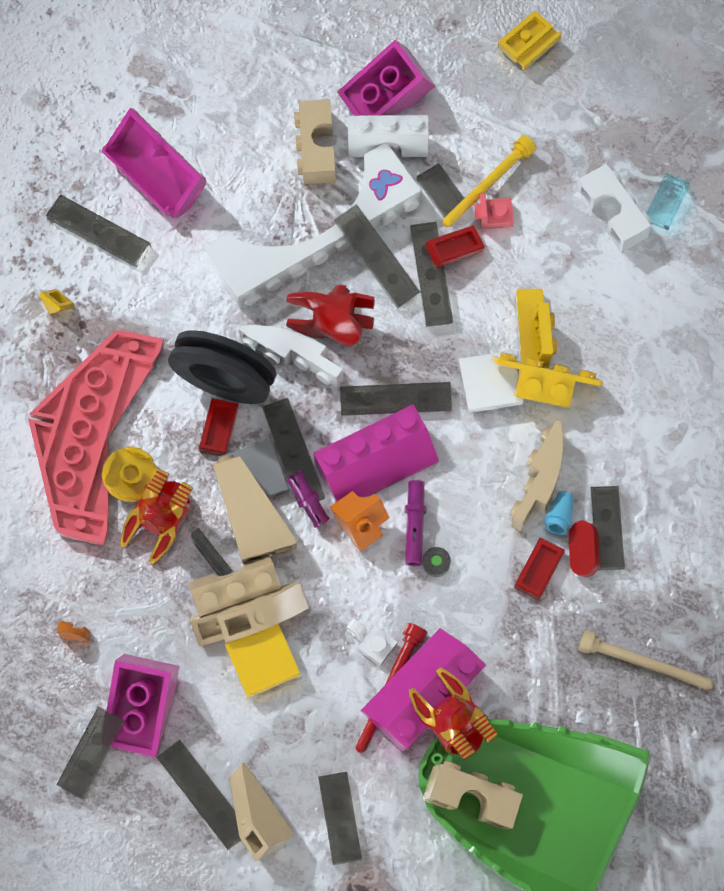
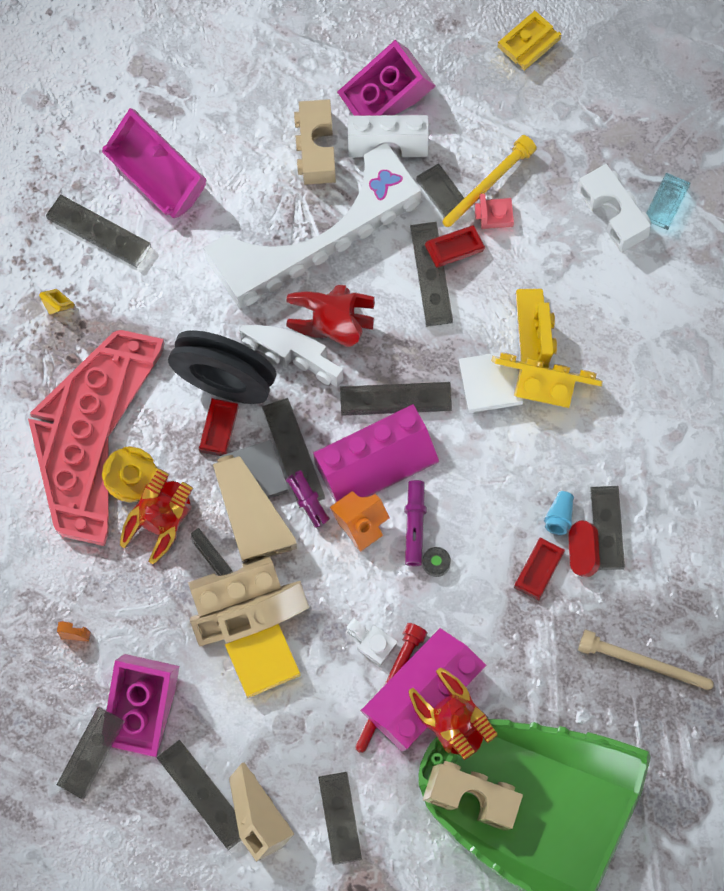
(376, 256): clear smoke tile -> none
(545, 468): tan slope -> none

